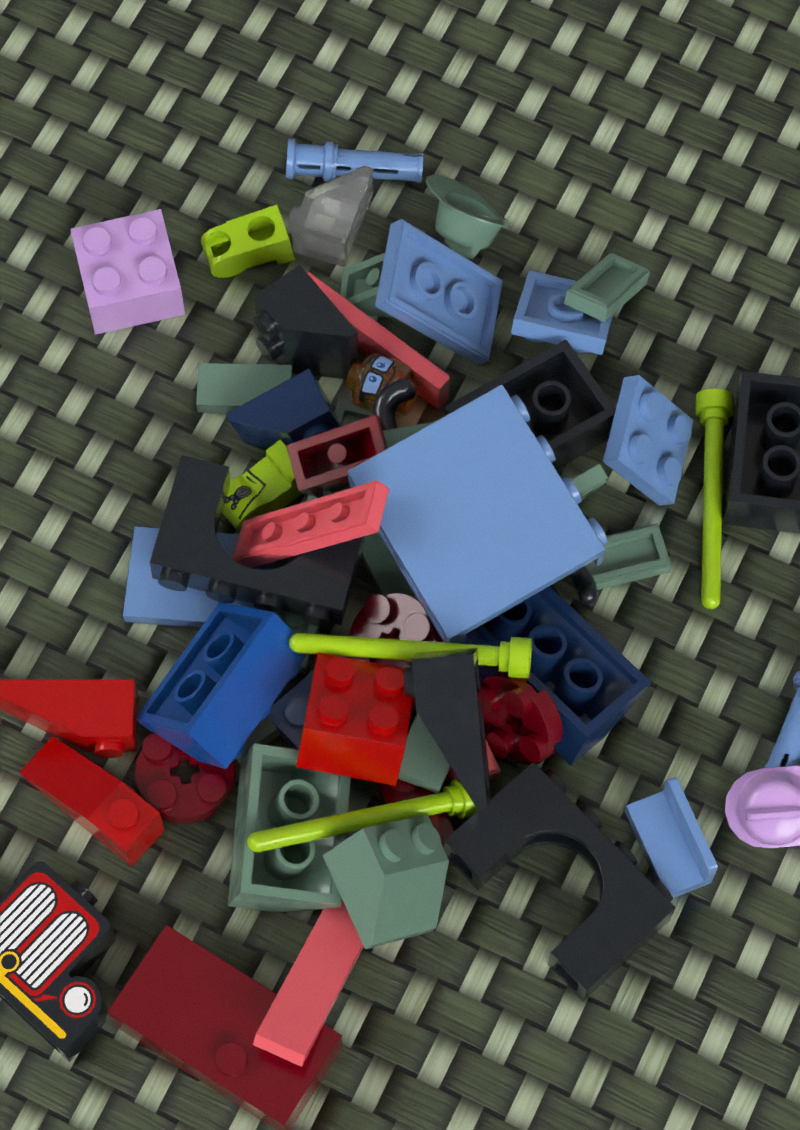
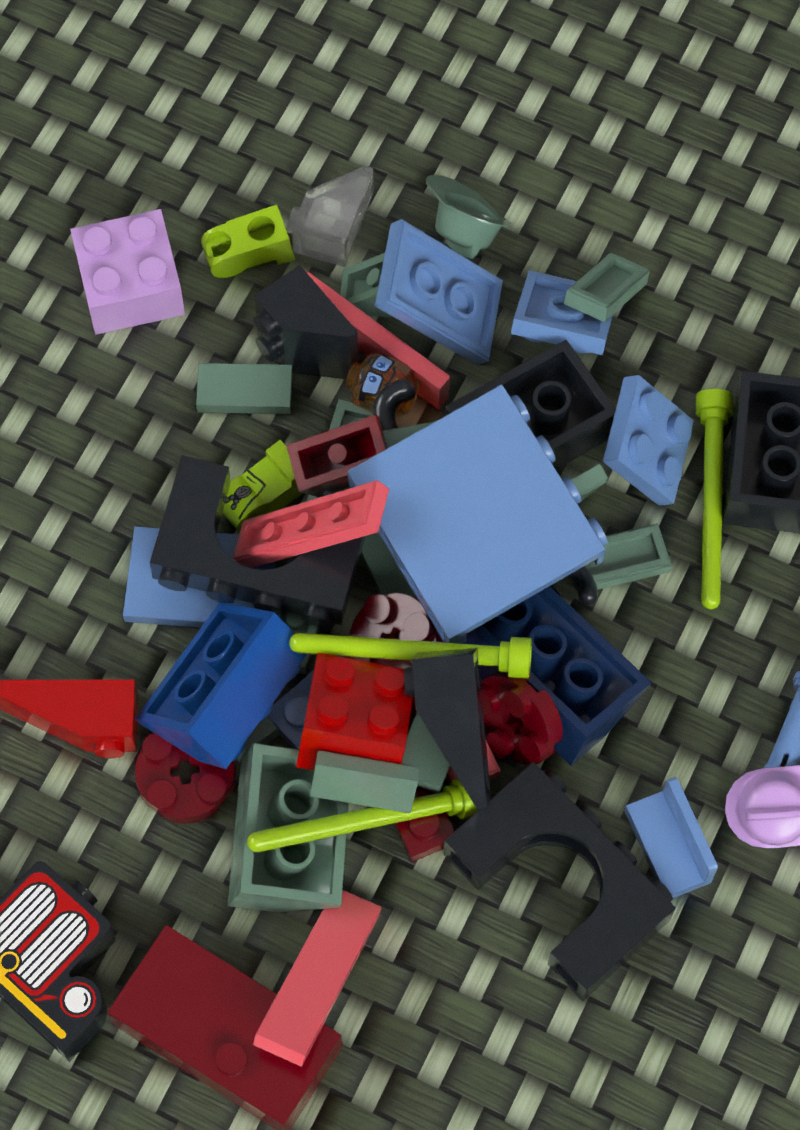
(95, 800): red slope -> none
(285, 413): dark blue slope -> none
(329, 162): medium blue pin -> none
(364, 781): none -> sand green tile
(391, 879): sand green slope -> none

